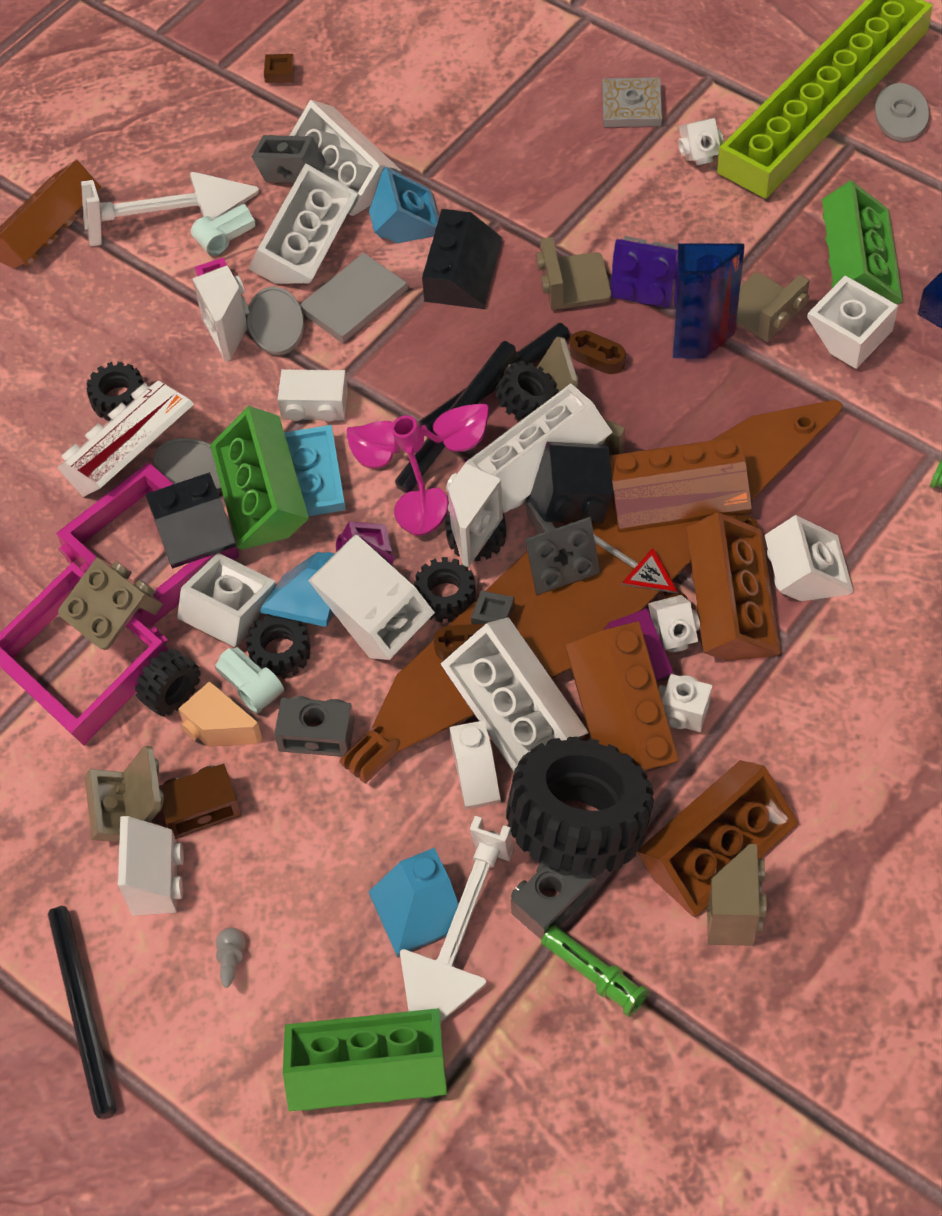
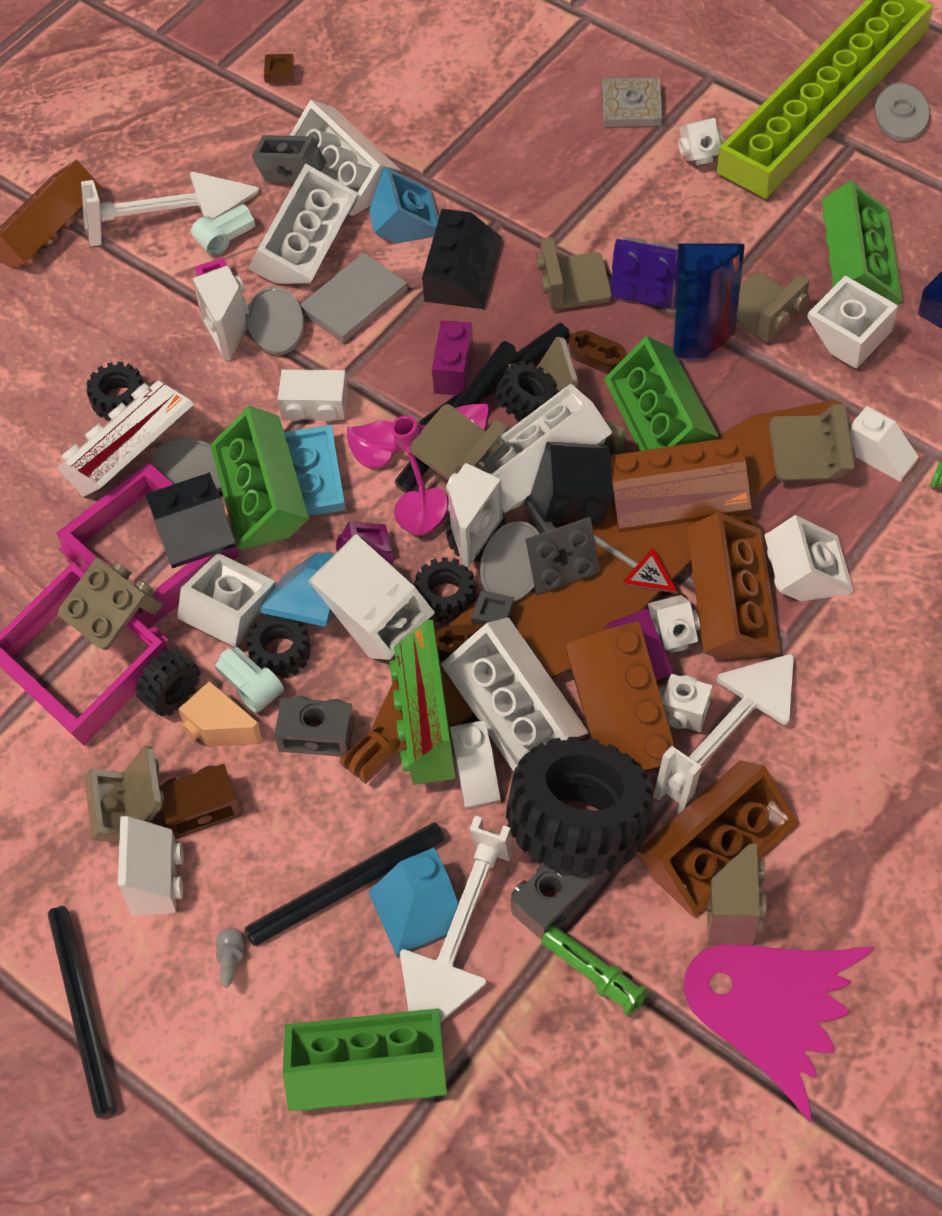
(343, 884): none -> black axle
(422, 706): none -> bright green slope
(452, 357): none -> magenta brick
(455, 440): none -> dark tan bracket
(506, 562): none -> light grey piece
(658, 398): none -> bright green slope
(761, 687): none -> white piece
(772, 1005): none -> dark pink piece
(812, 445): none -> dark tan bracket
(882, 444): none -> white slope

